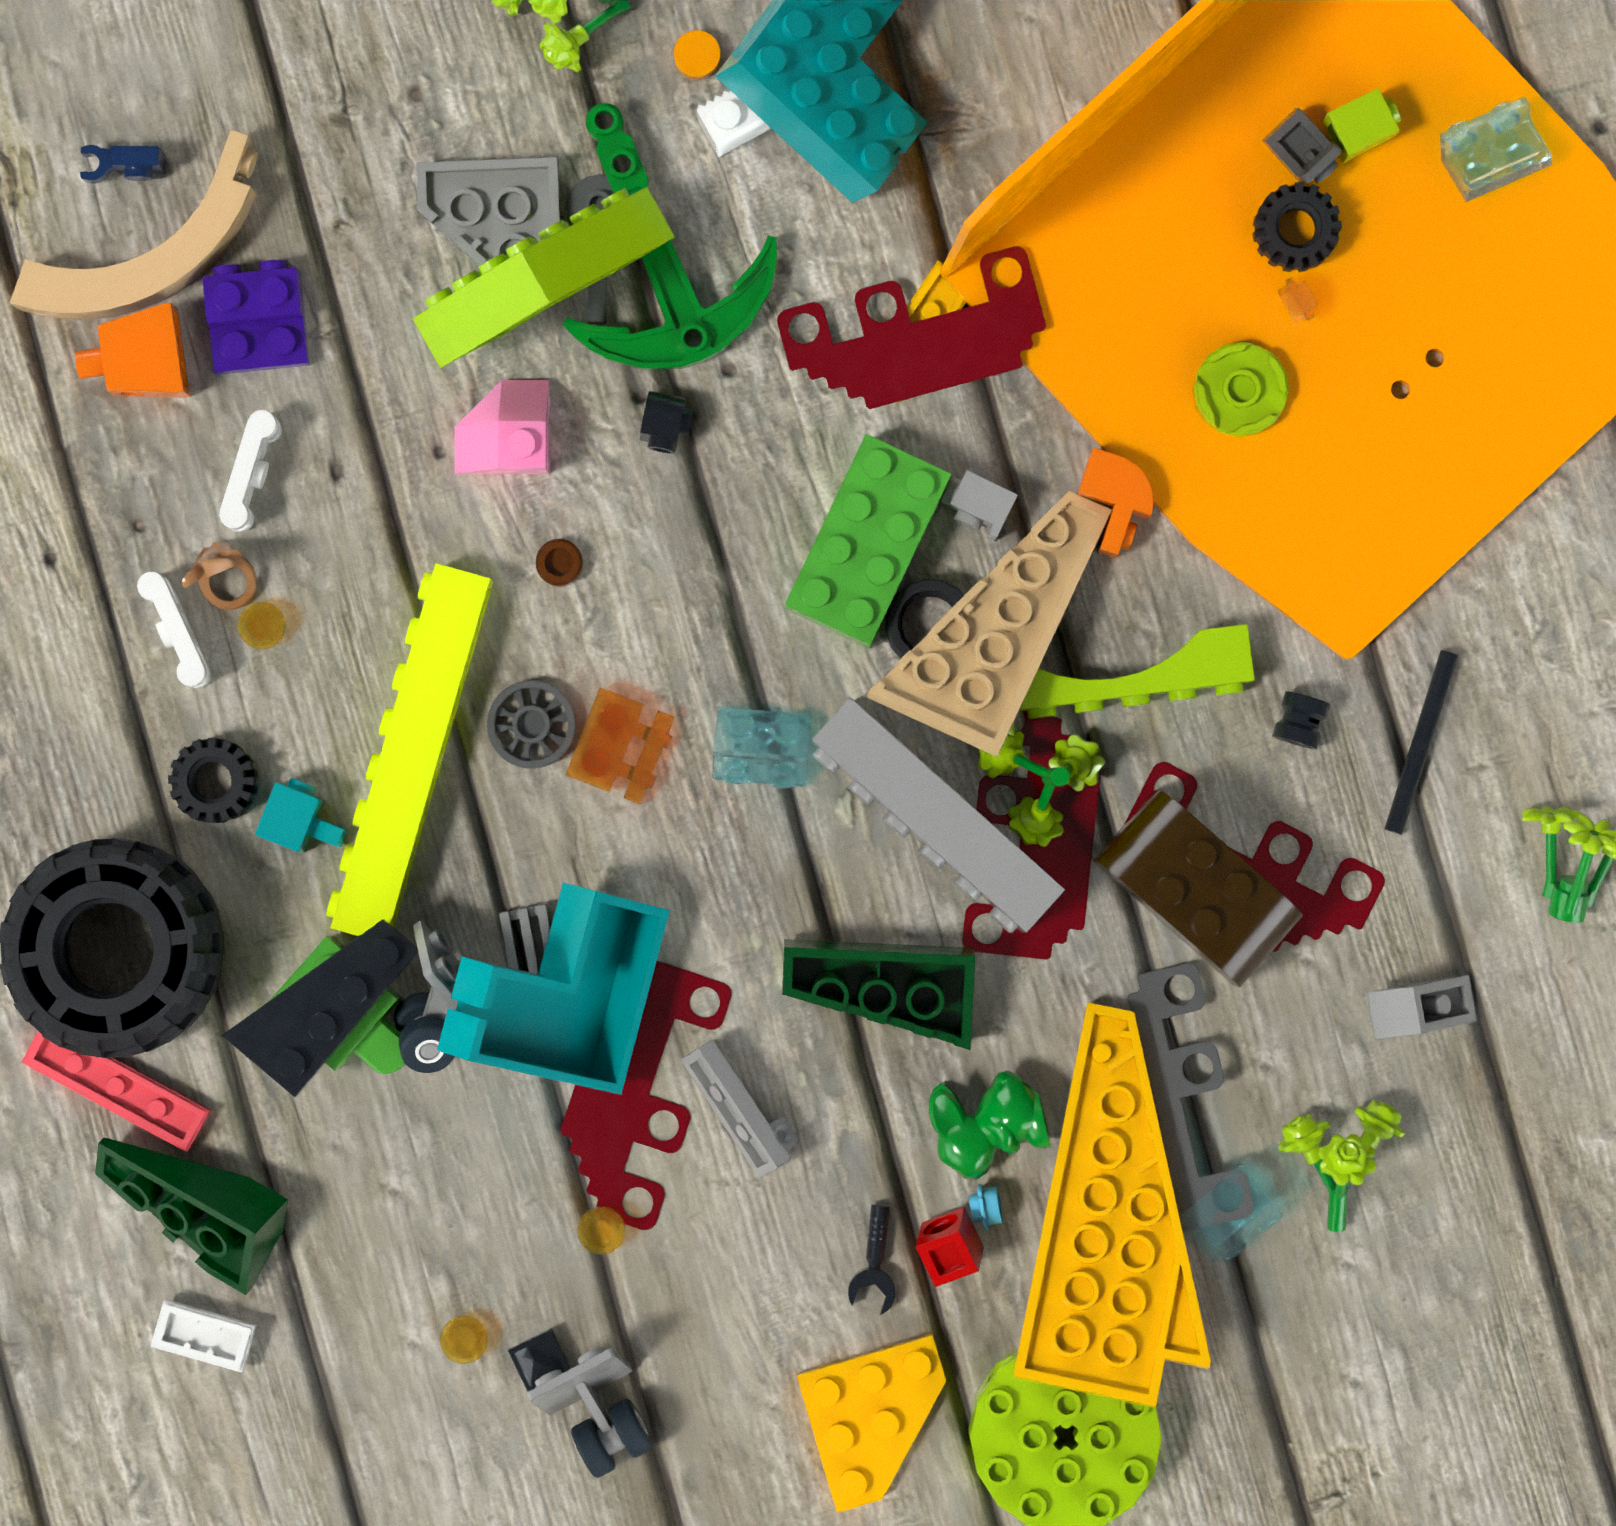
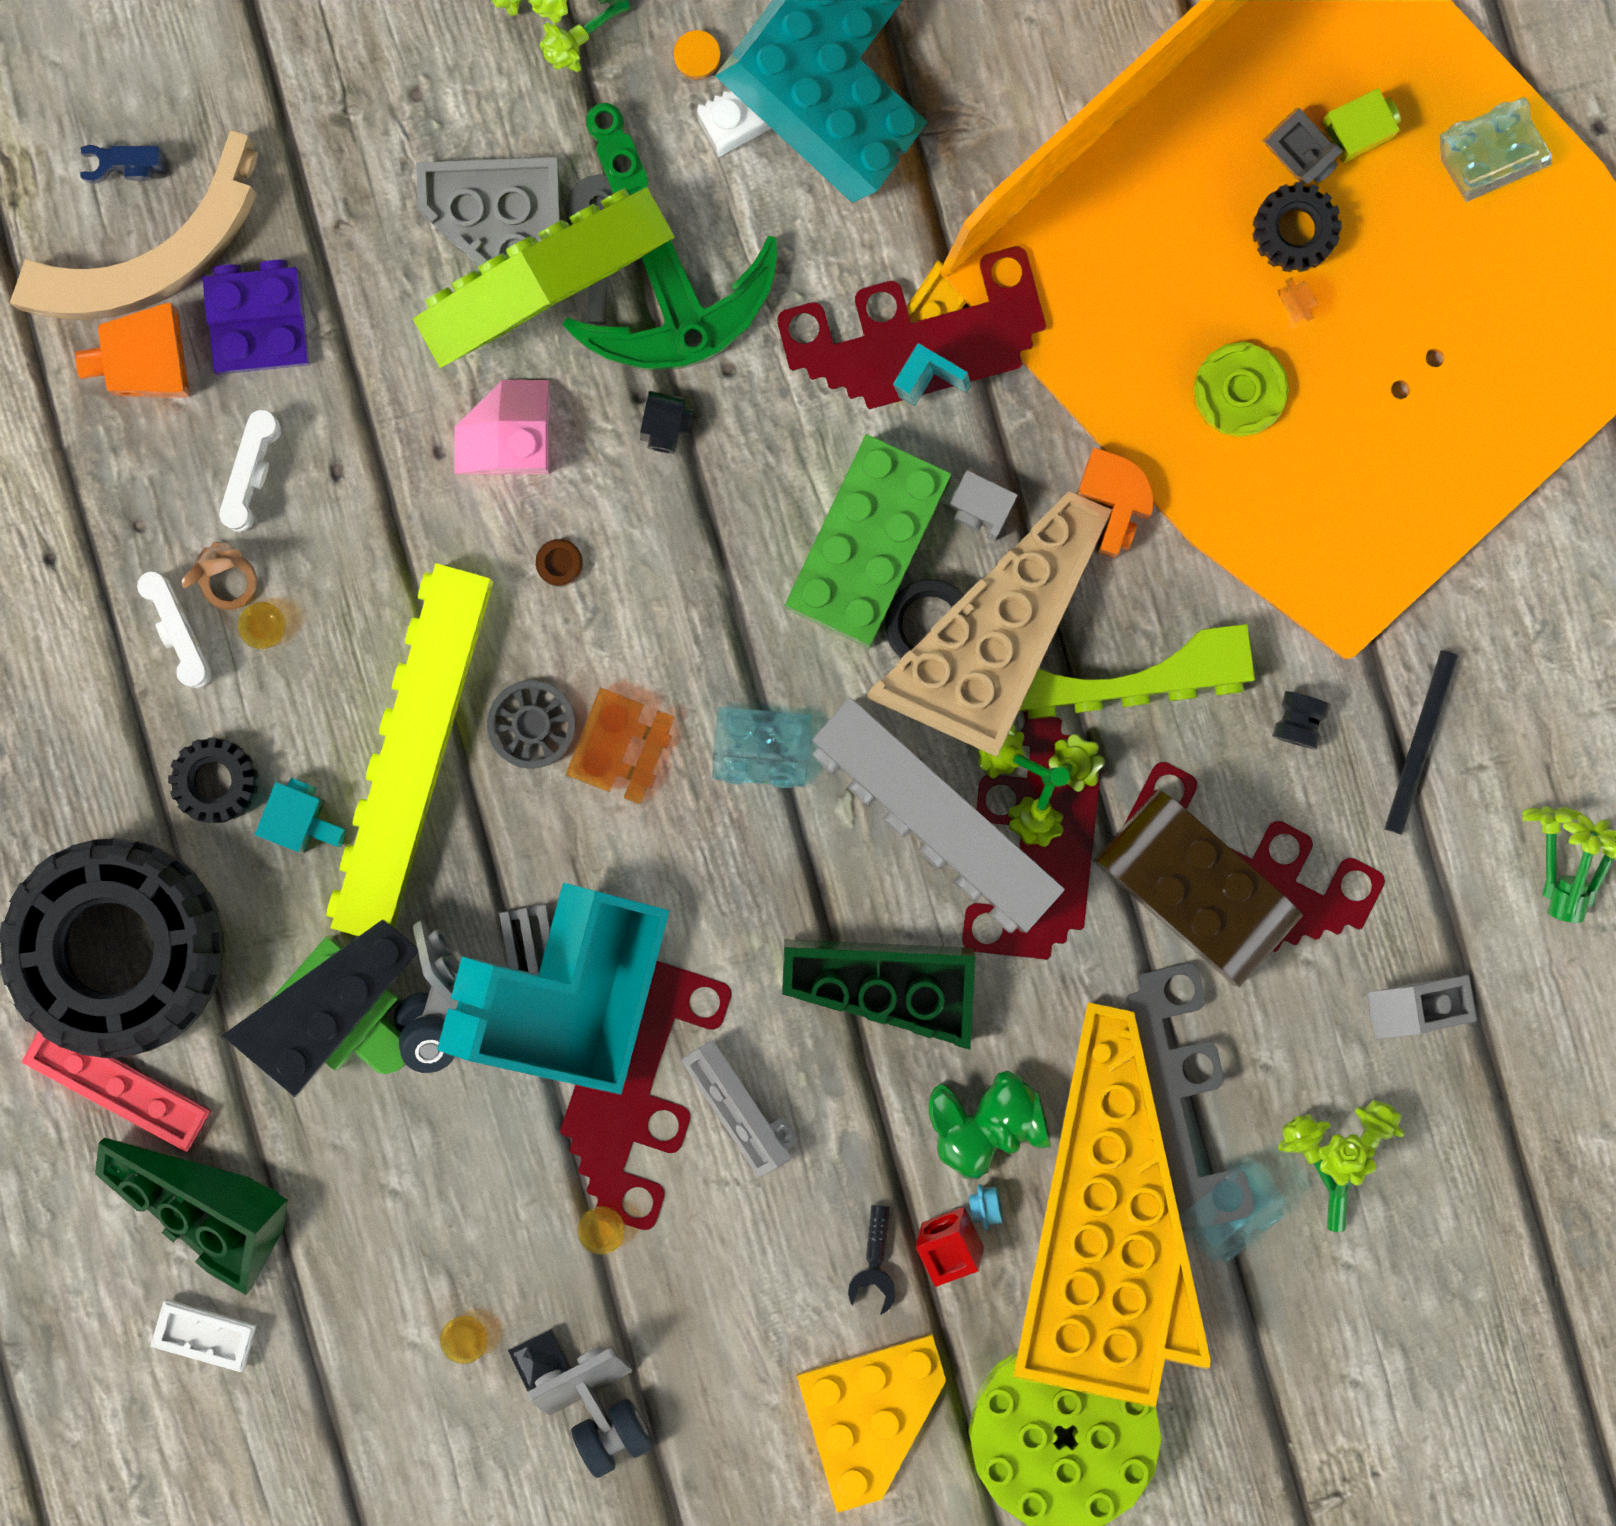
(919, 371): none -> teal panel

